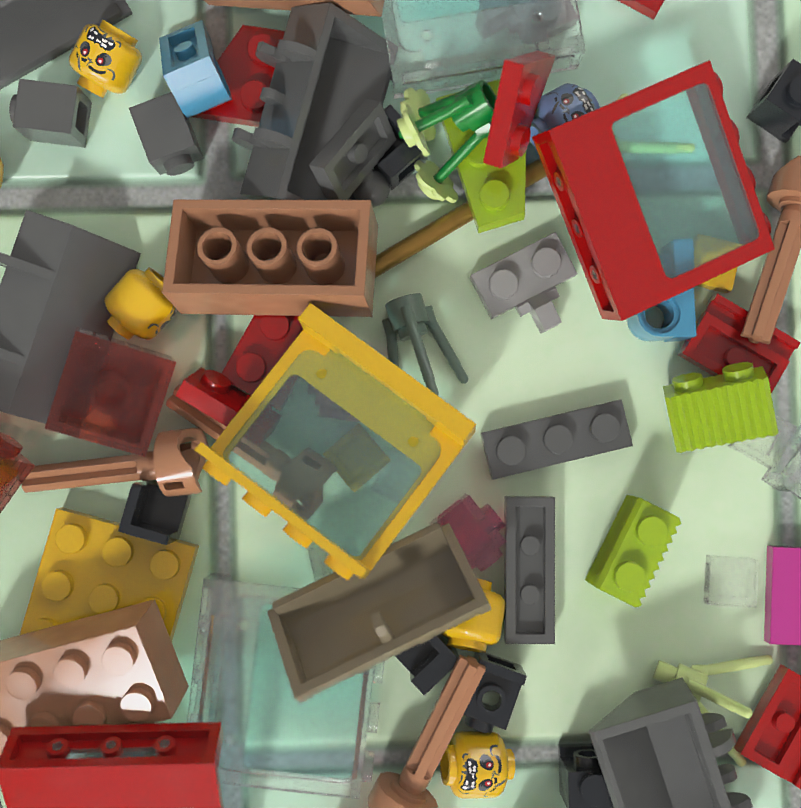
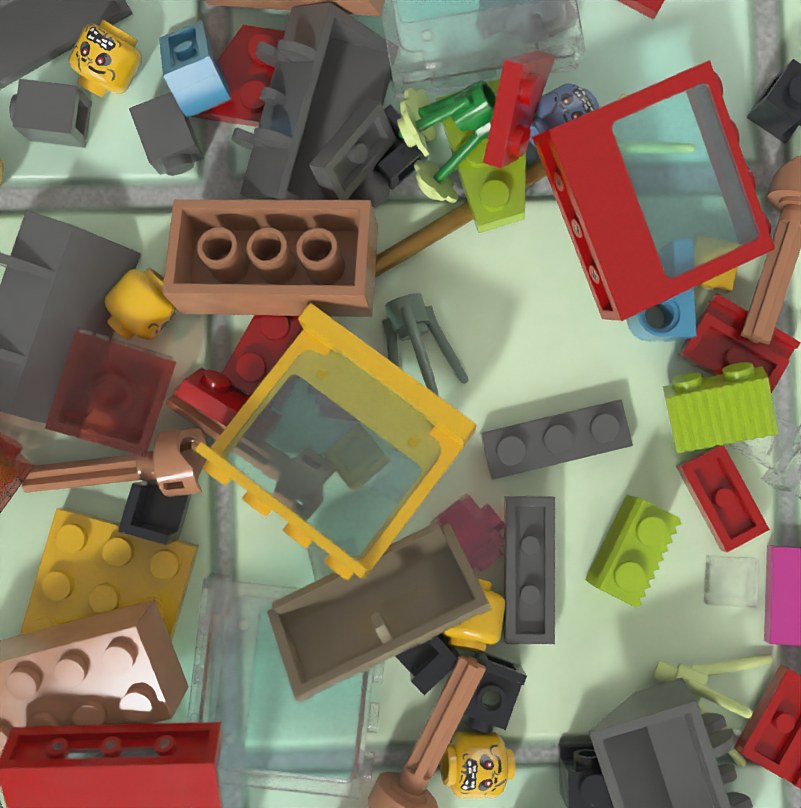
(526, 282): light grey hinge -> none
(722, 498): none -> red plate

